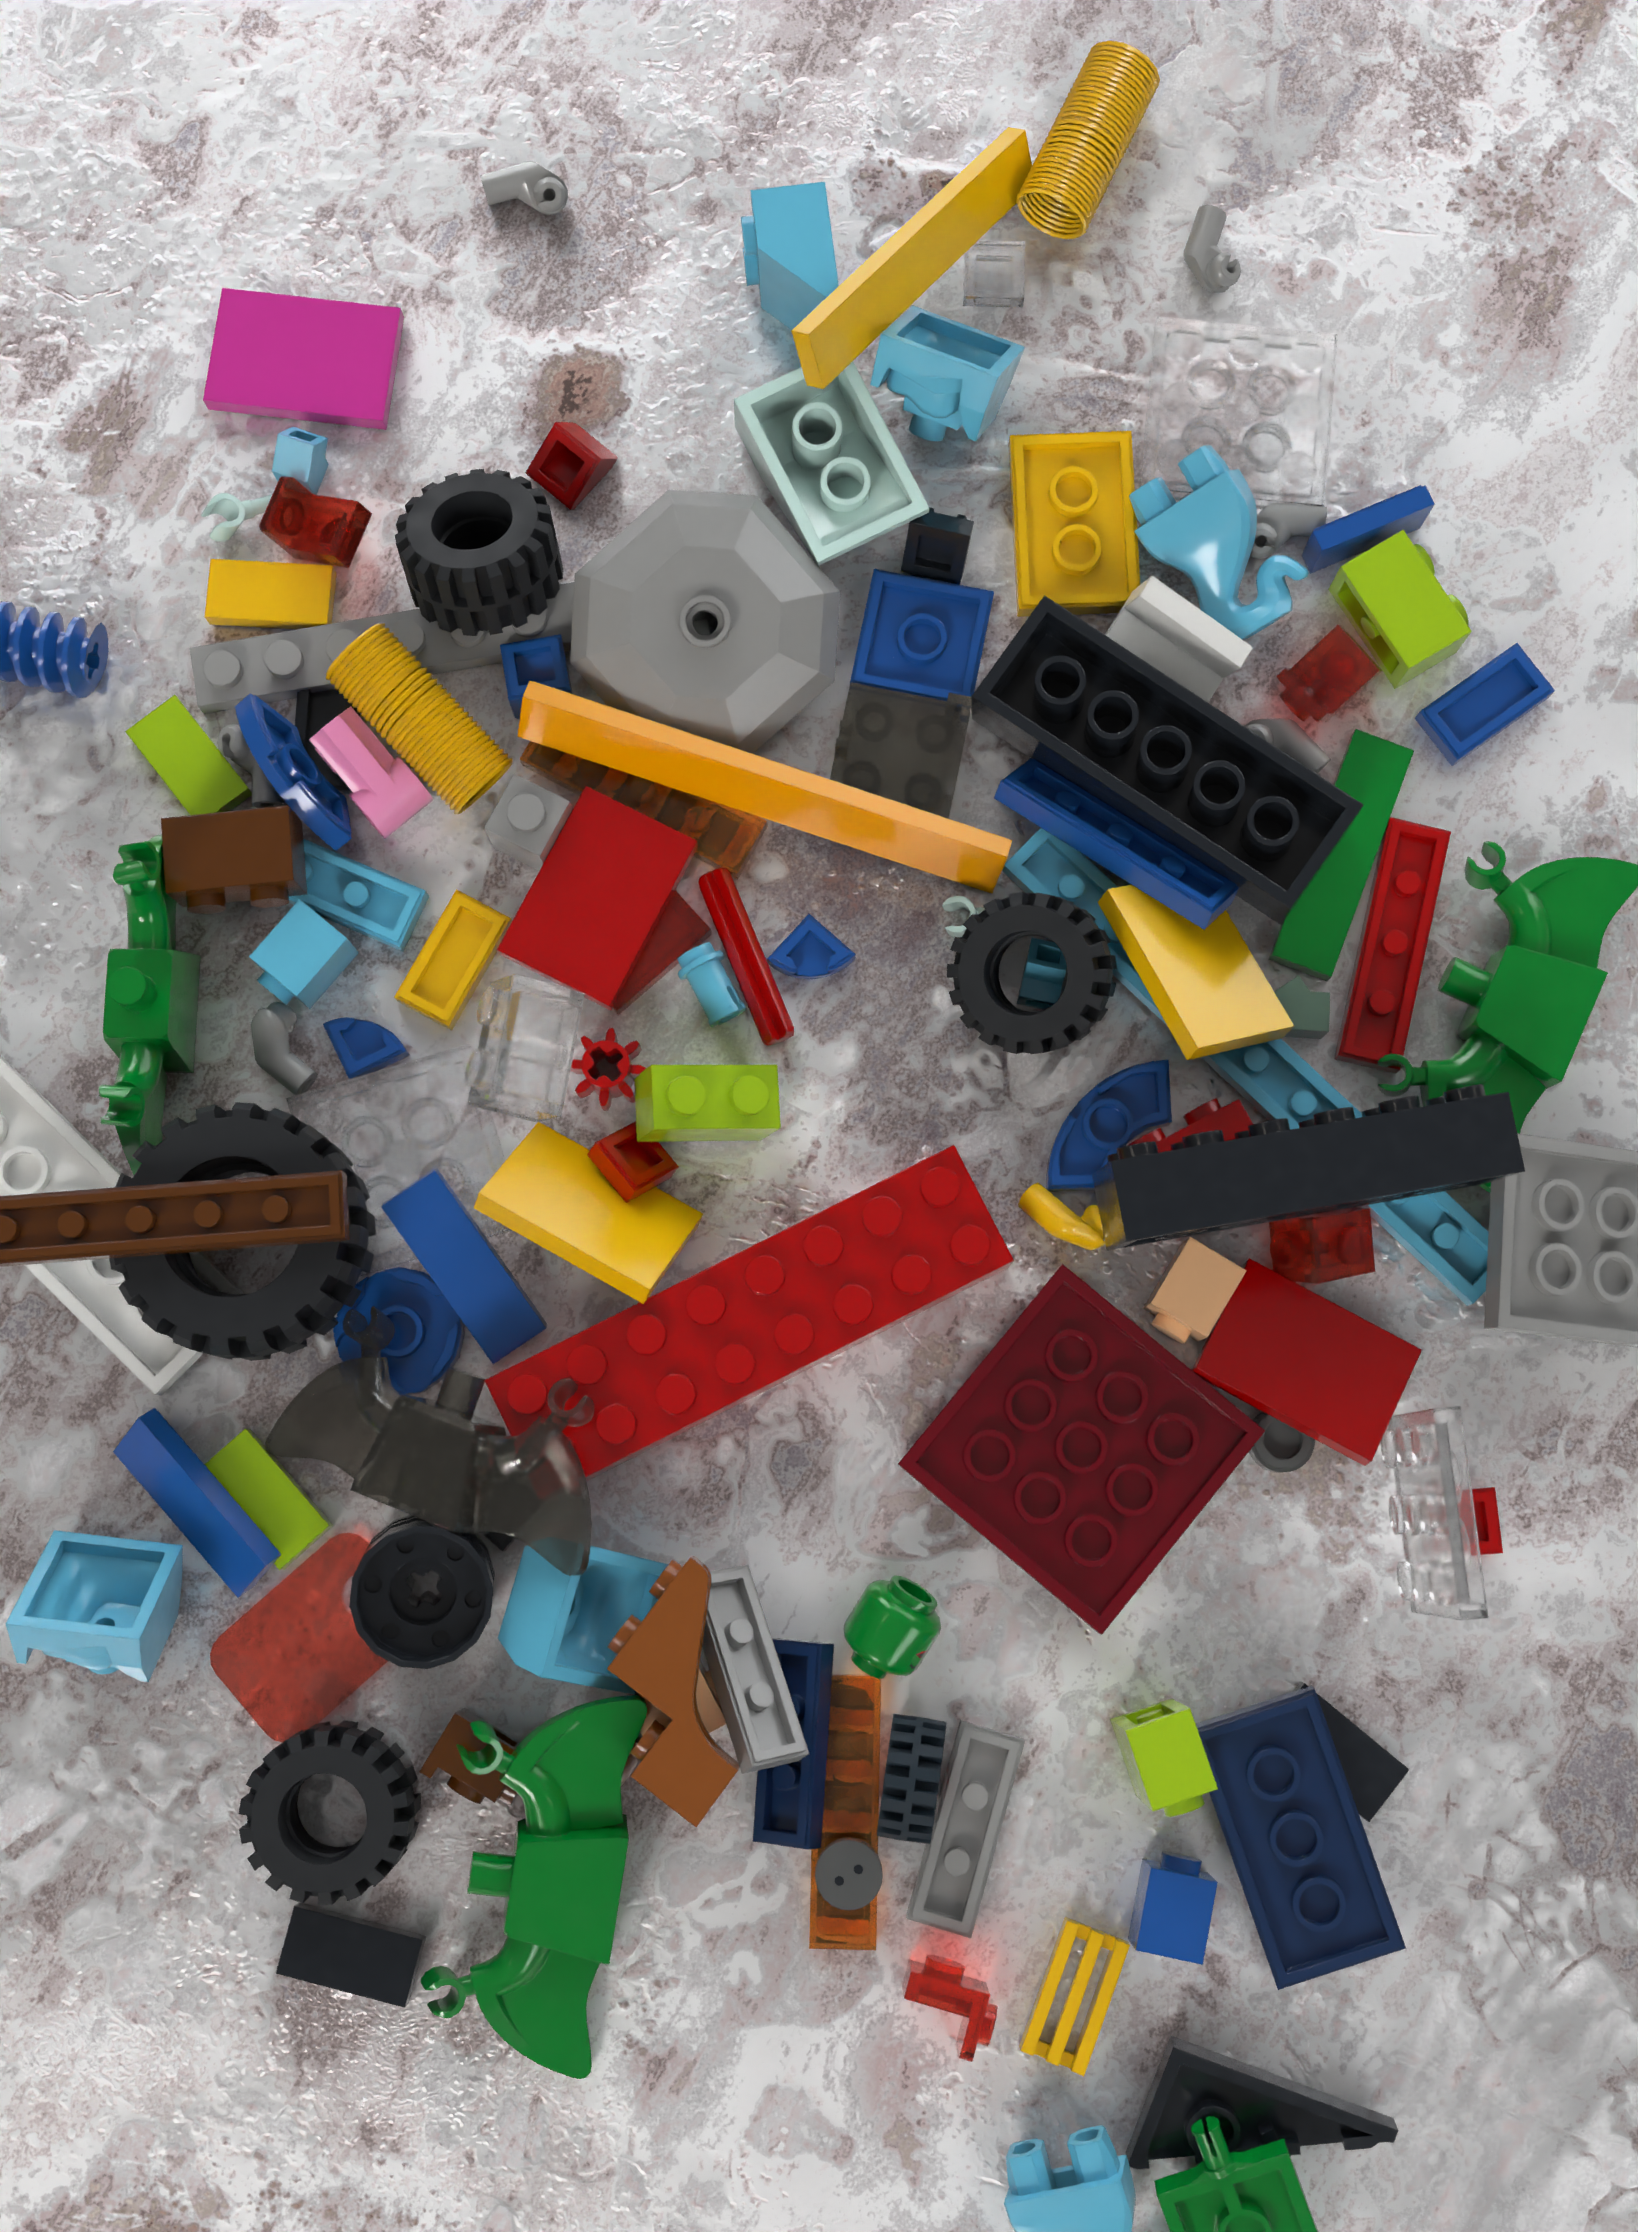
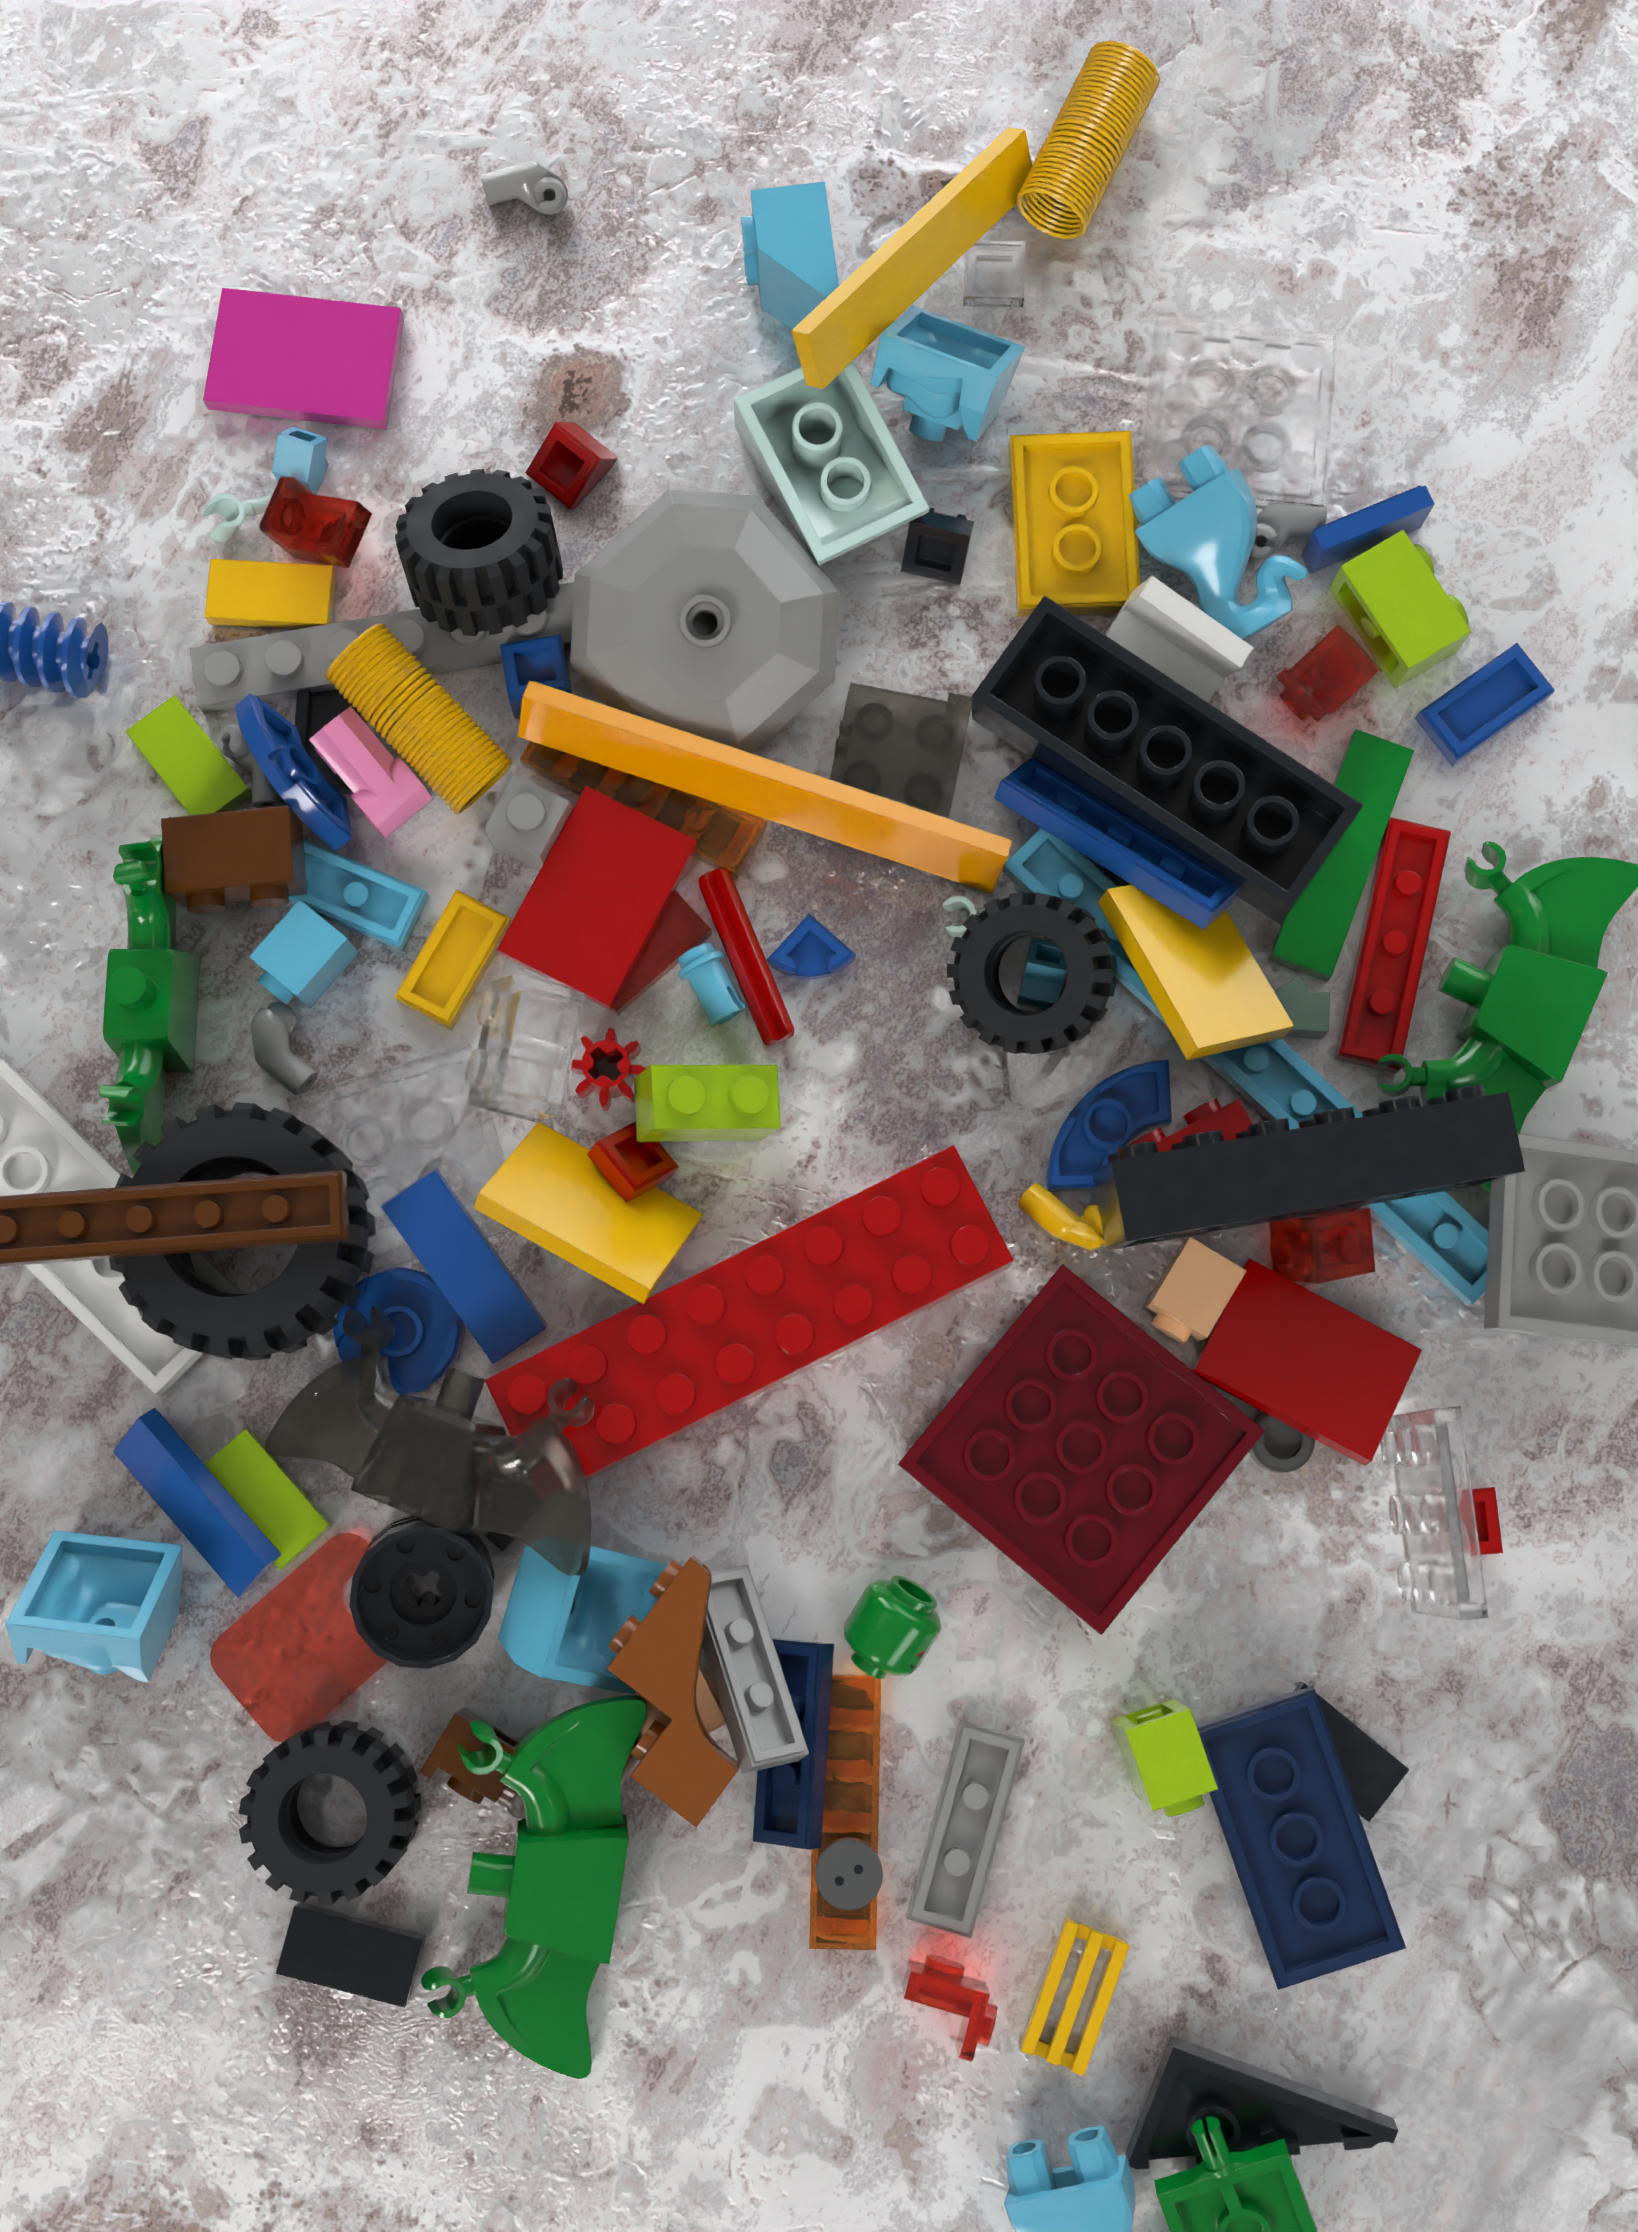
(363, 1045): blue tile -> none
(911, 1779): black wheel -> none
(921, 636): blue tile -> none
(1173, 1908): blue brick -> none
(1203, 255): light grey arm -> none
(1292, 740): light grey arm -> none

